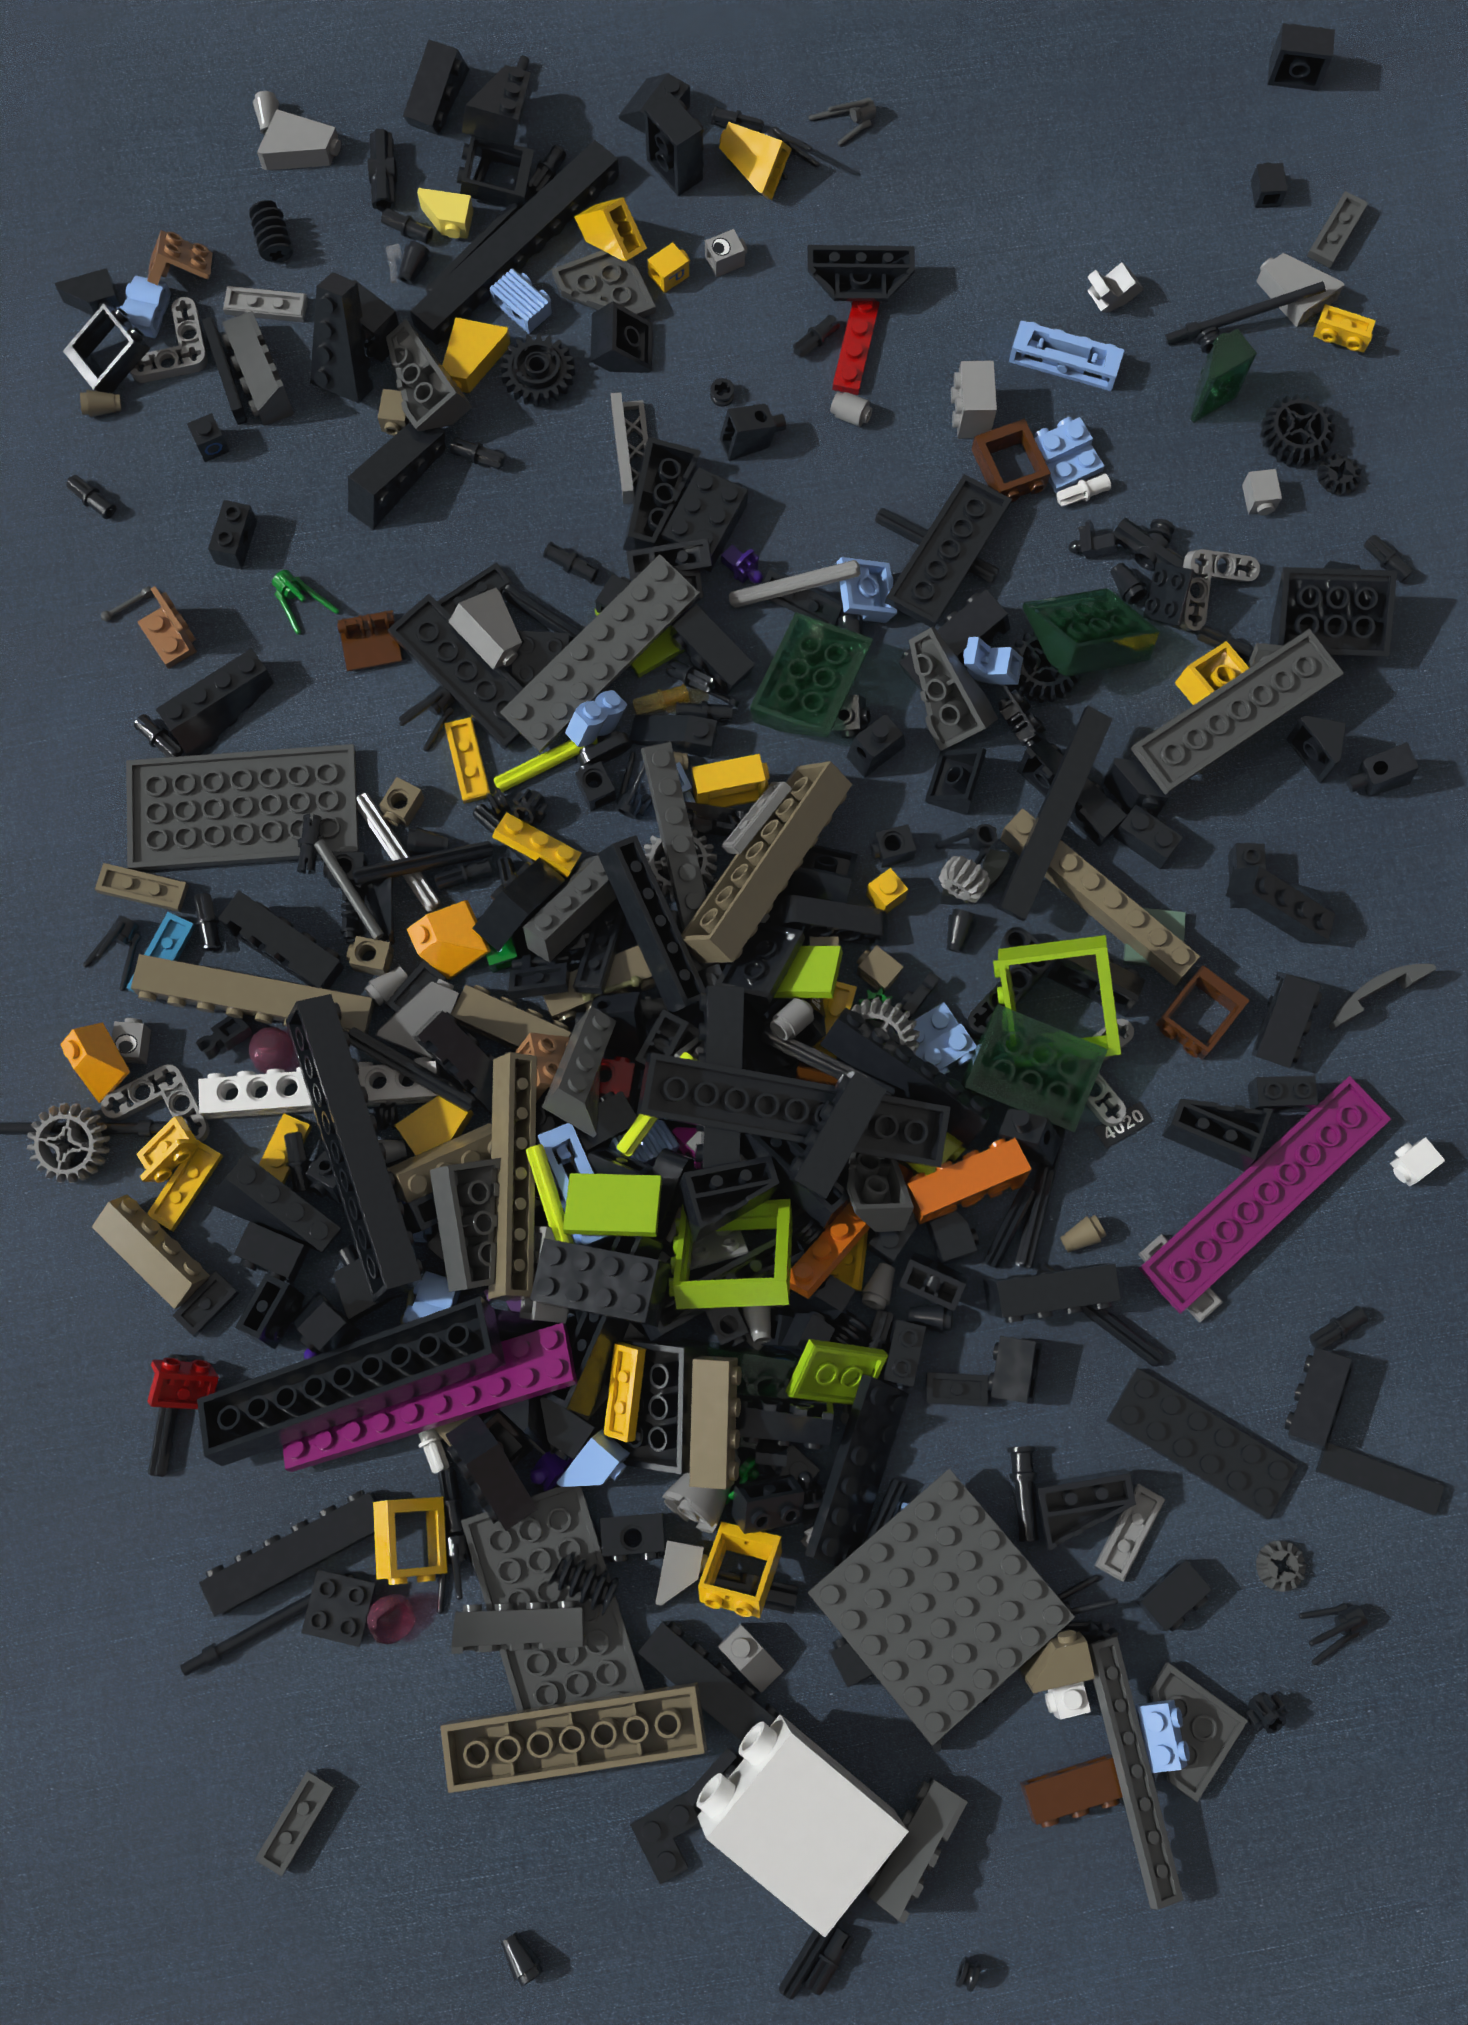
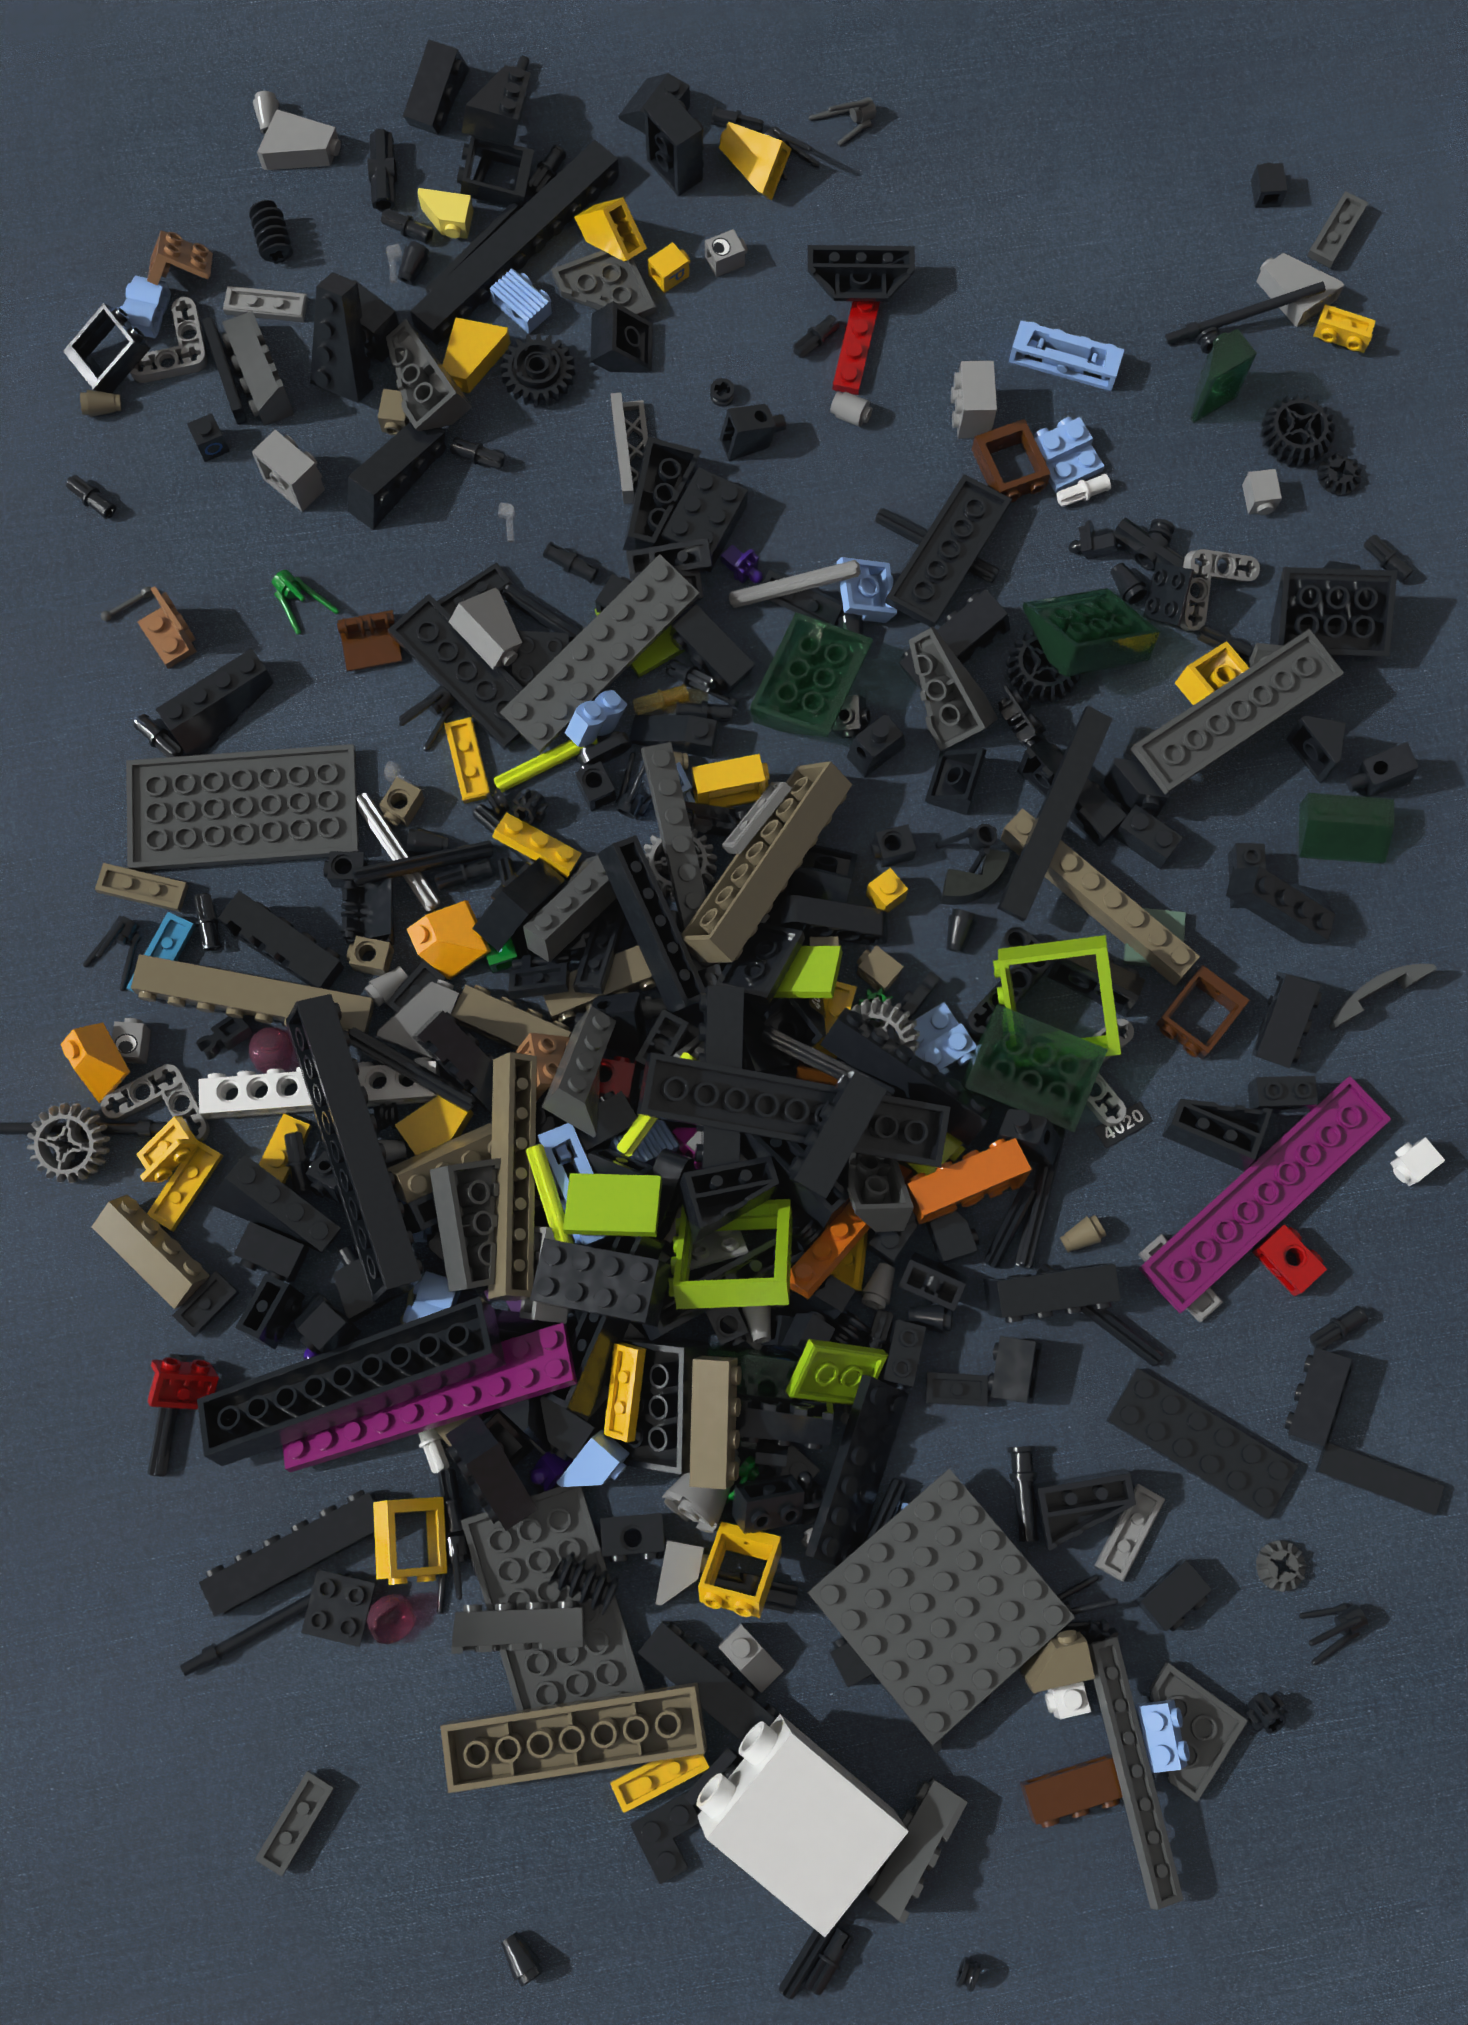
(89, 291): black slope -> none
(232, 534): black brick -> none
(289, 469): none -> light grey brick
(310, 836): black pin -> none
(348, 889): dark grey bar -> none
(392, 771): none -> clear hand
(507, 512): none -> clear hand
(635, 981): olive hinge -> none
(655, 1778): none -> yellow plate
(792, 1019): light grey brick -> none
(964, 879): light grey gear -> none
(990, 664): light blue brick -> none
(1115, 288): light grey brick -> none
(1273, 1256): none -> red brick
(1301, 57): black brick -> none
(1345, 828): none -> clear green slope

